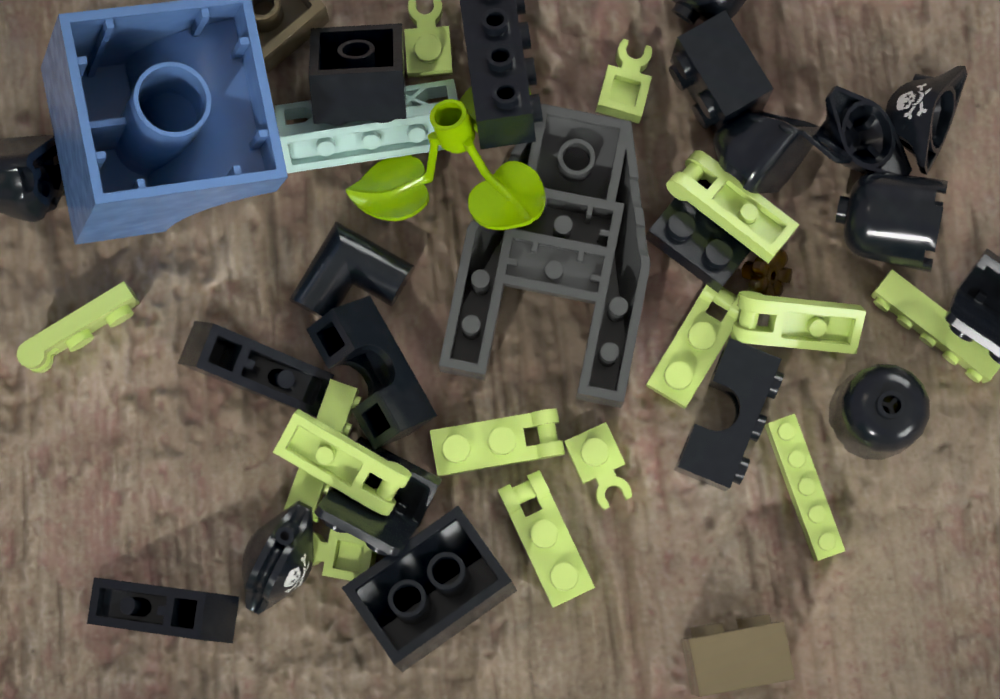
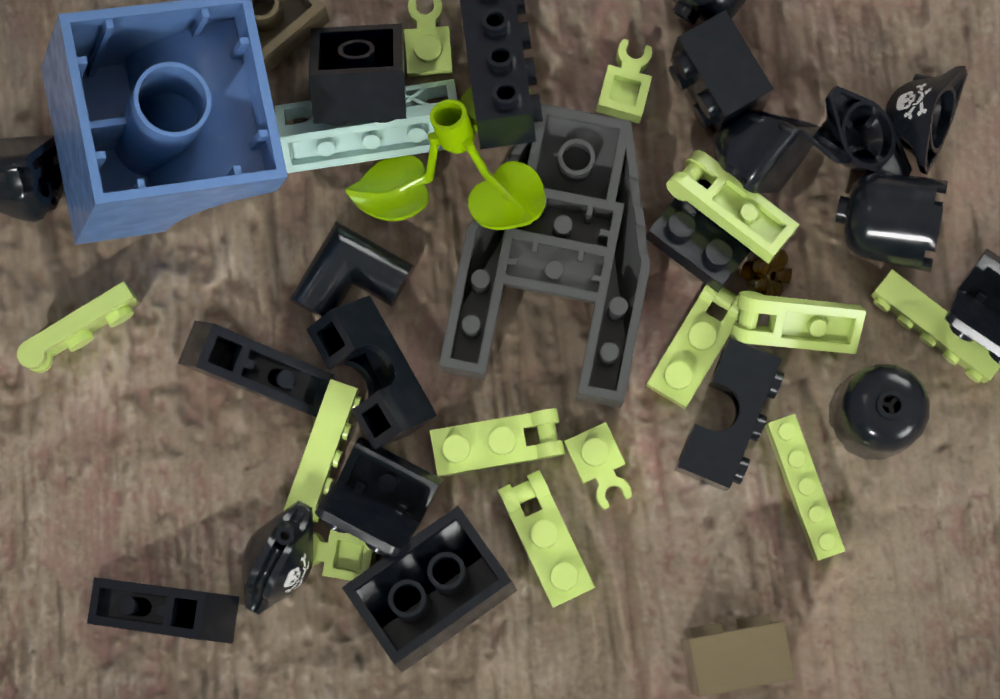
(341, 462): yellowish green plate -> none

